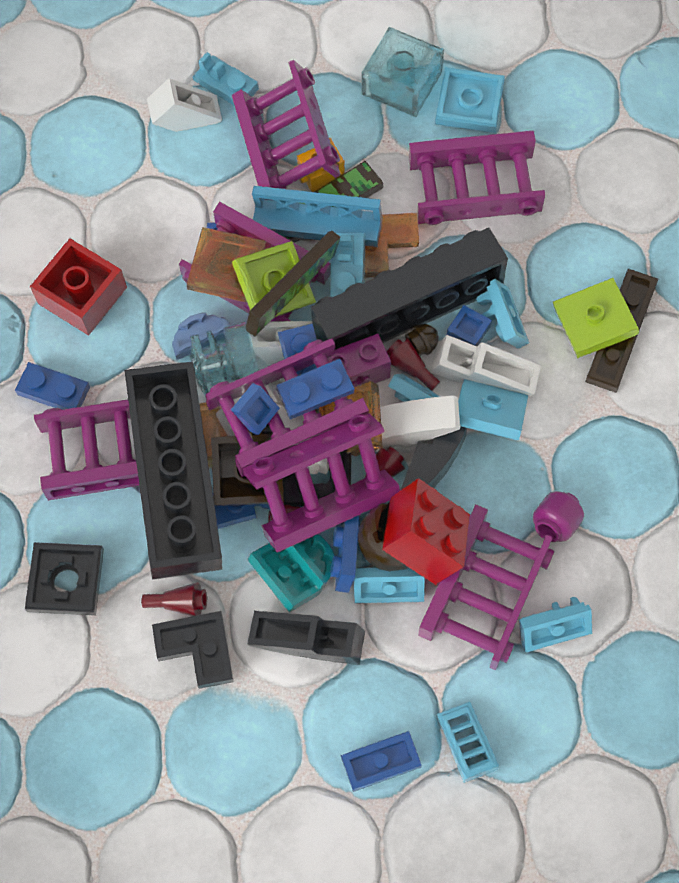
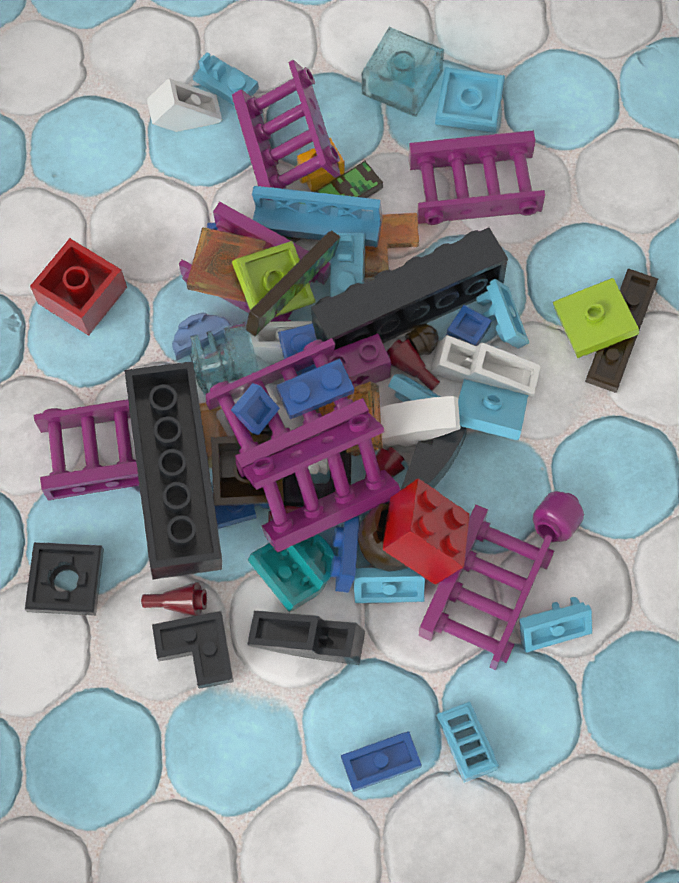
(51, 387): blue plate -> none

